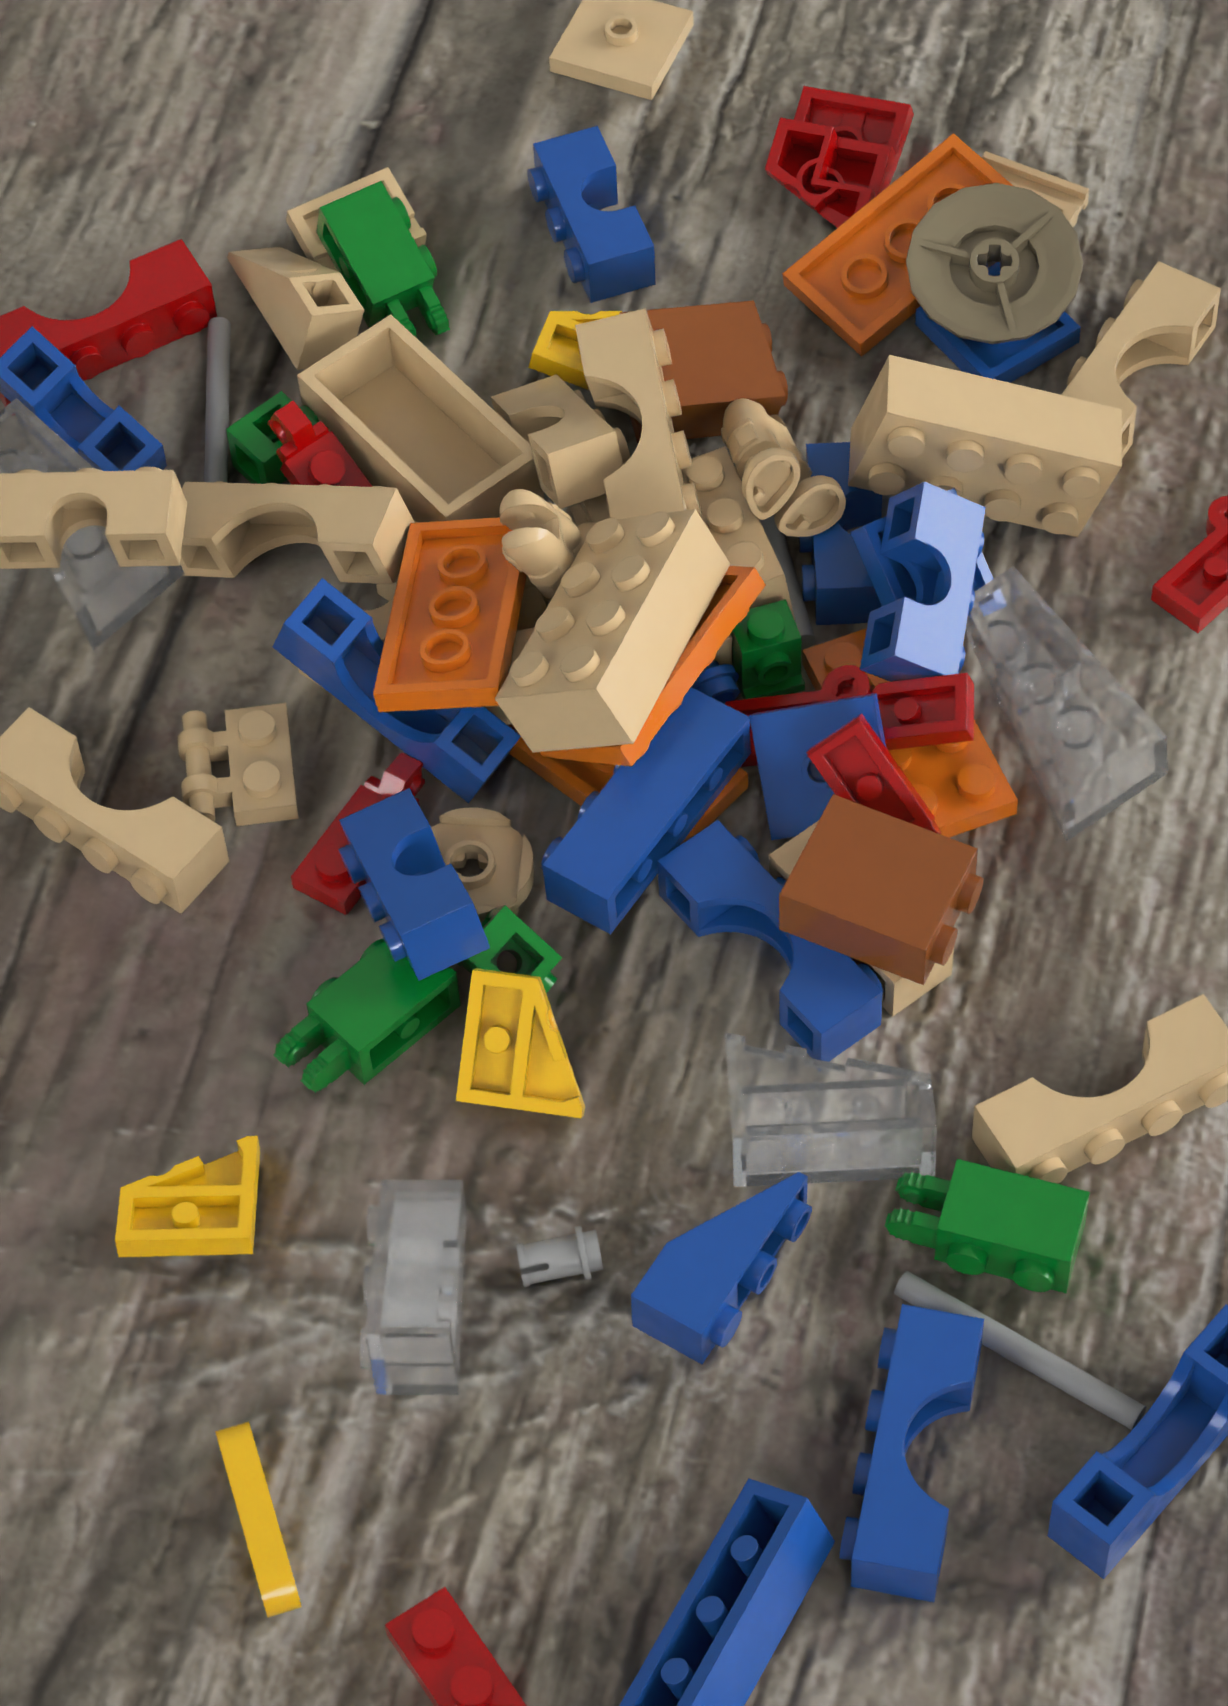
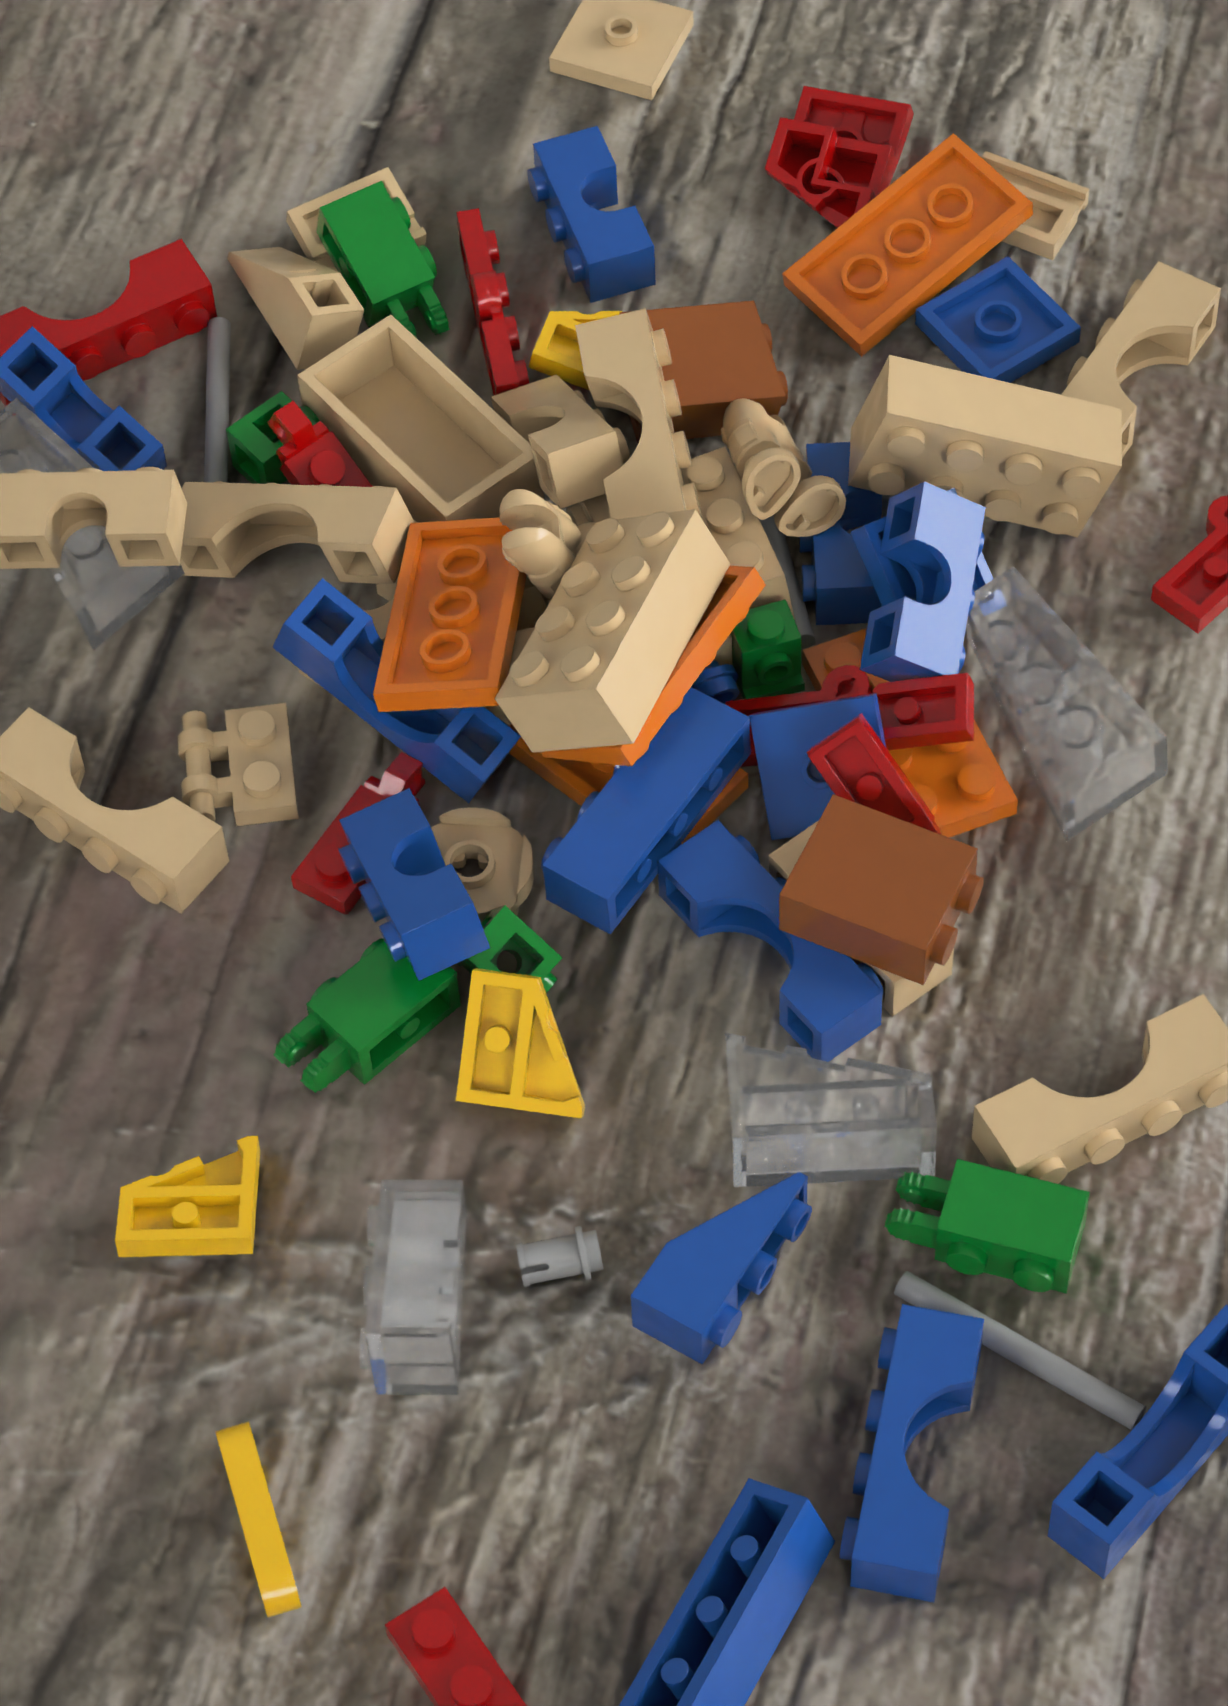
(488, 297): none -> red hinge
(1002, 225): dark tan piece -> none

